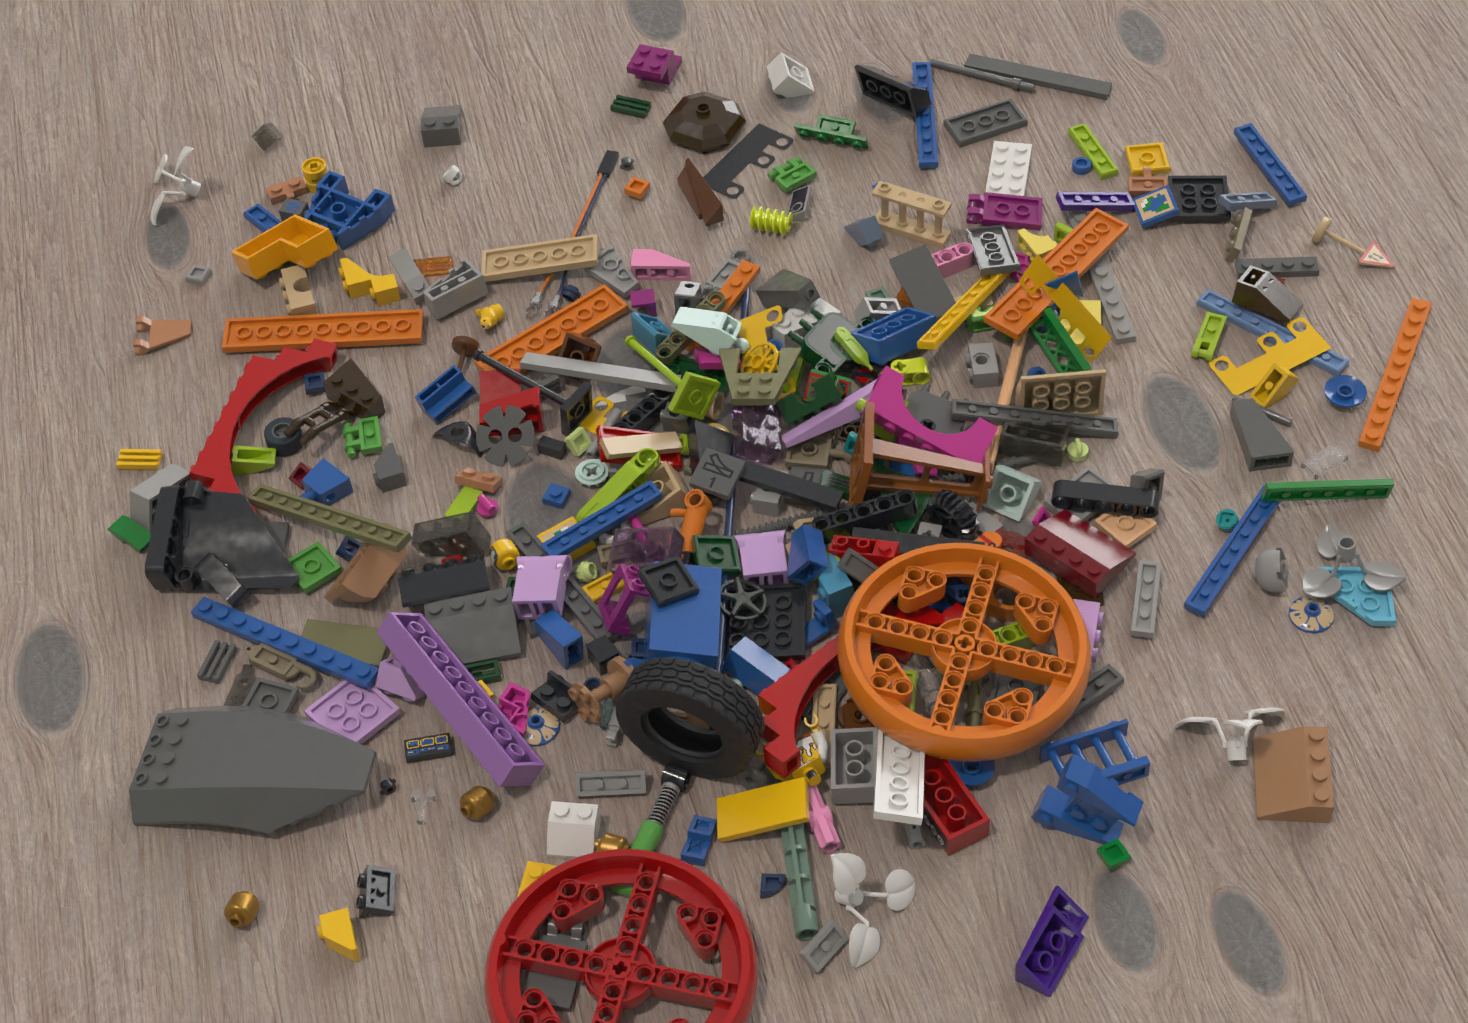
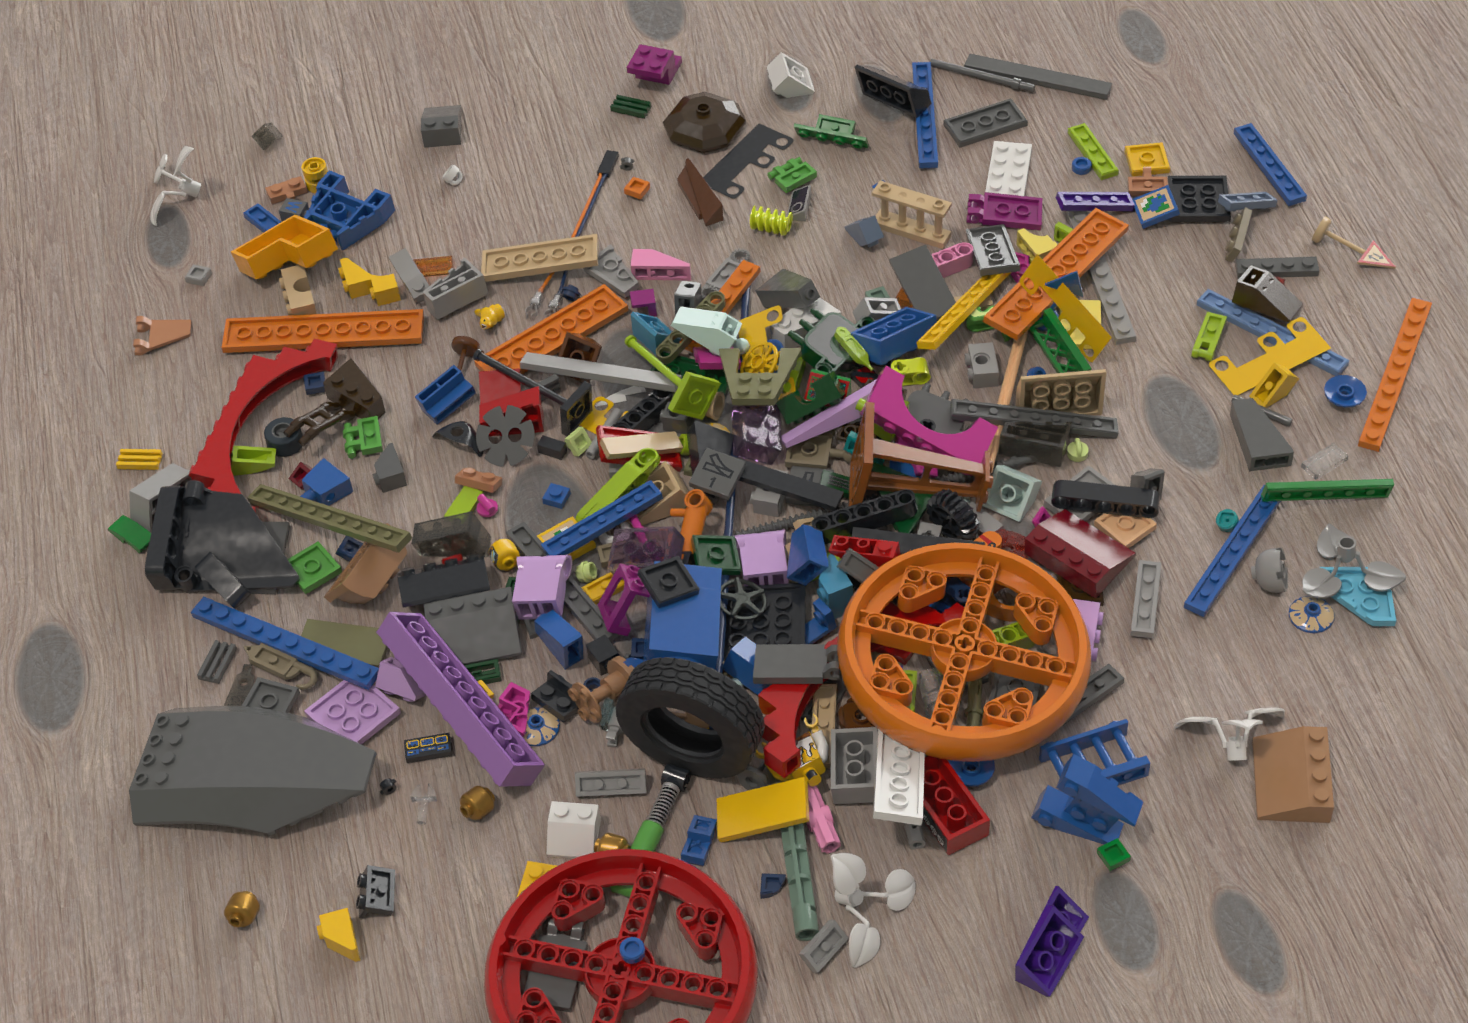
(591, 466): light aqua gear -> none
(632, 950): none -> blue tile
(795, 664): none -> dark grey tile

